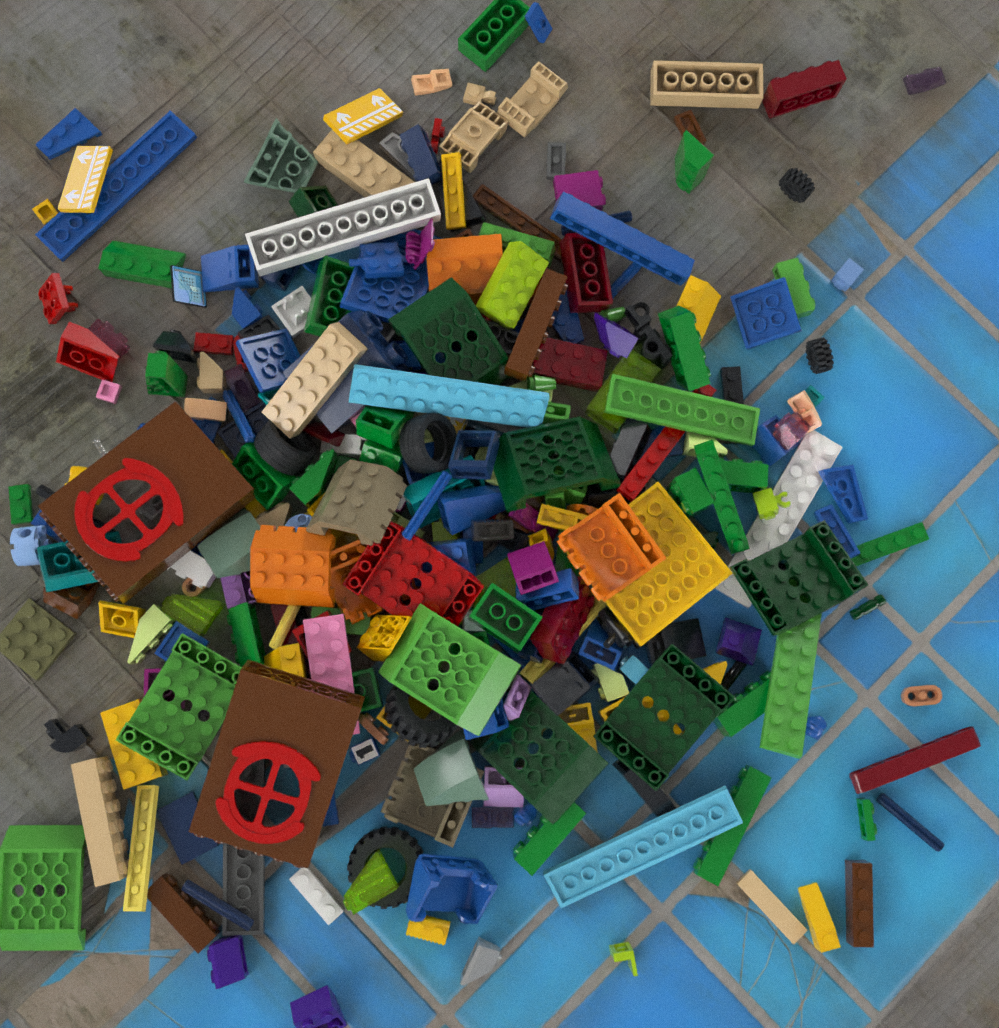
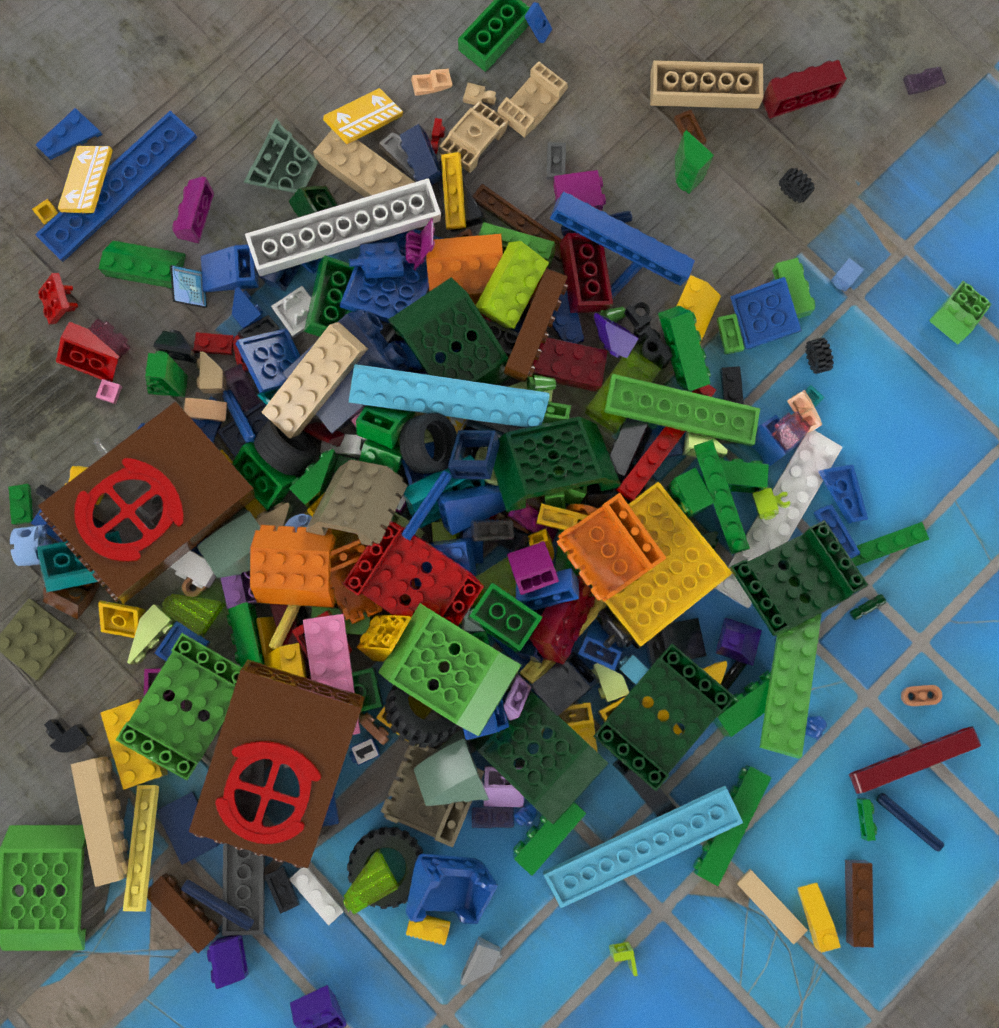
(193, 210): none -> magenta slope
(266, 630): none -> yellow slope
(282, 890): none -> black plate
(730, 334): none -> bright green plate
(960, 312): none -> bright green slope

